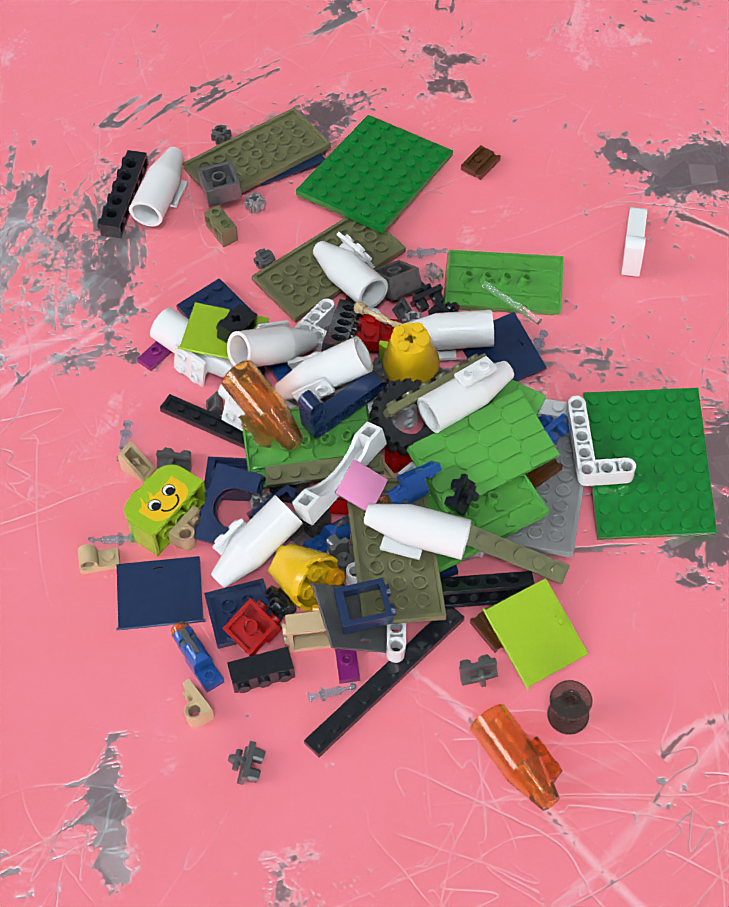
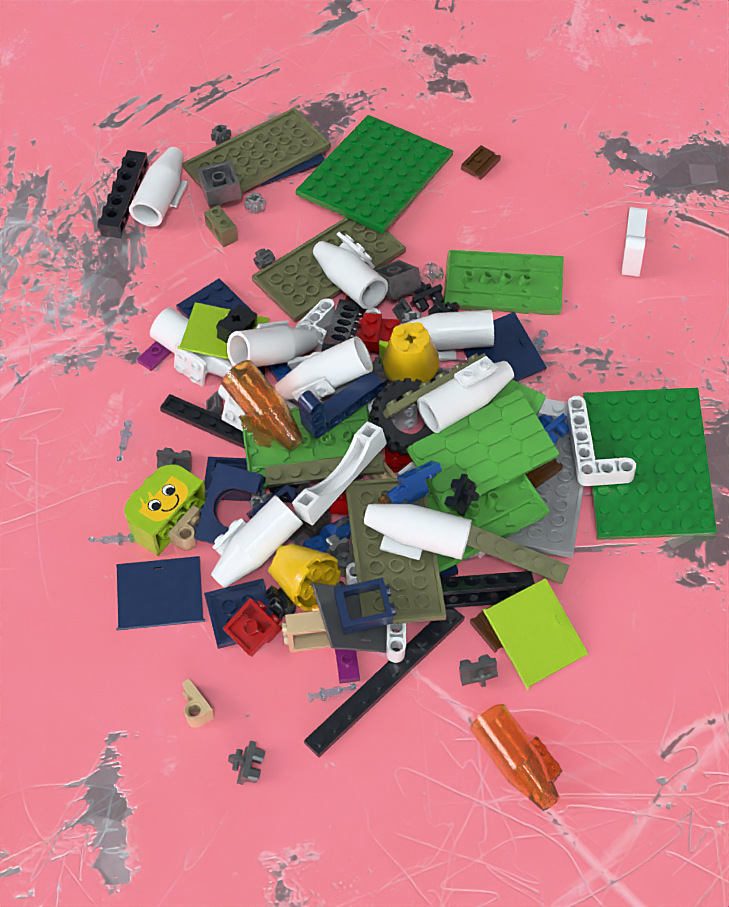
(95, 561): tan plate -> none
(134, 462): tan slope -> none
(196, 656): blue plate -> none
(261, 670): black brick -> none
(335, 577): light orange tile -> none
(361, 485): bright pink slope -> none
(362, 308): tan piece -> none
(424, 252): clear light blue piece -> none
(511, 302): clear bar -> none
(569, 707): clear smoke hose -> none

